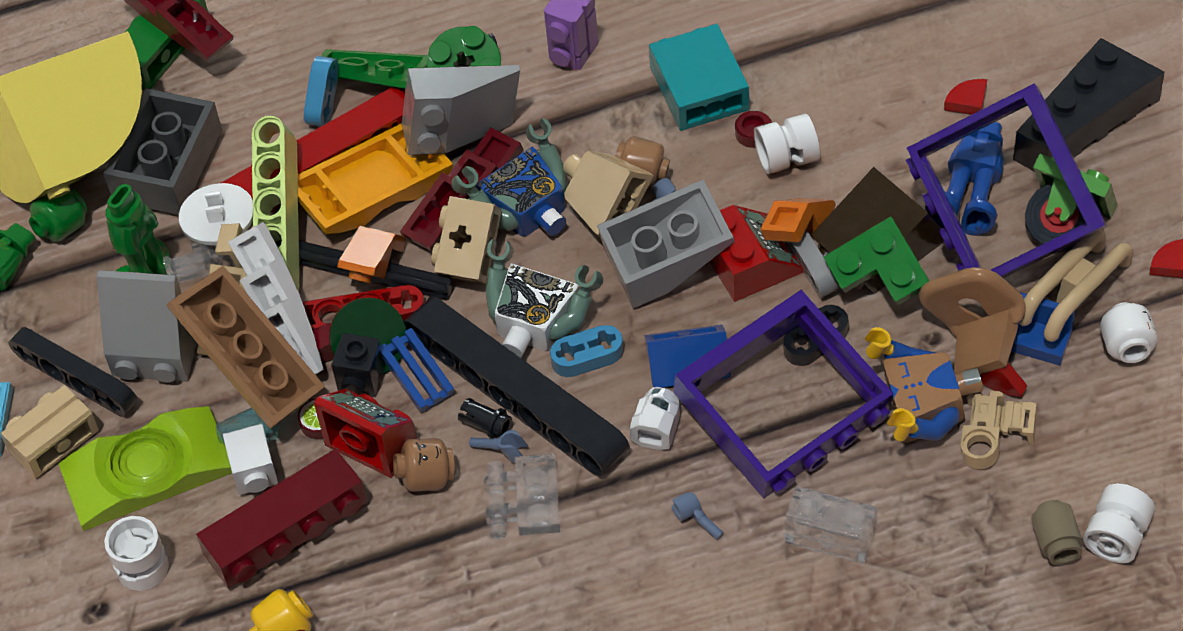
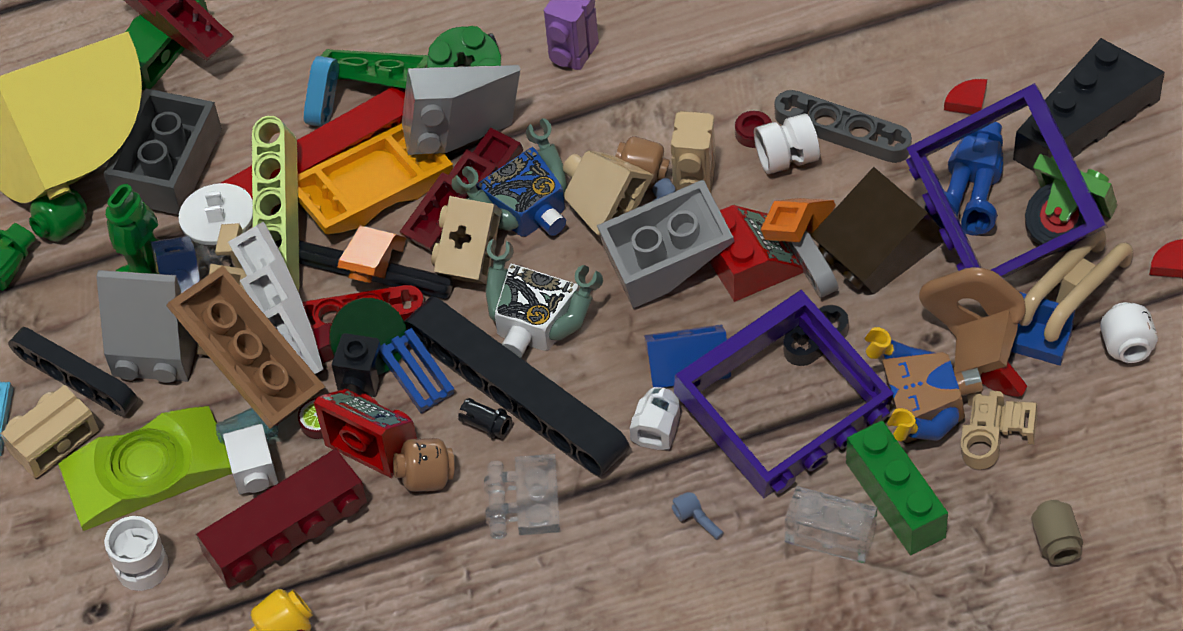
(178, 263): none -> dark blue torso
(507, 443): sand blue hand -> none
(586, 351): dark azure beam -> none
(693, 149): none -> tan brick
(699, 77): teal brick -> none
(846, 120): none -> dark grey beam
(882, 252): green plate -> none
(896, 487): none -> green brick
(1119, 523): white wheel -> none

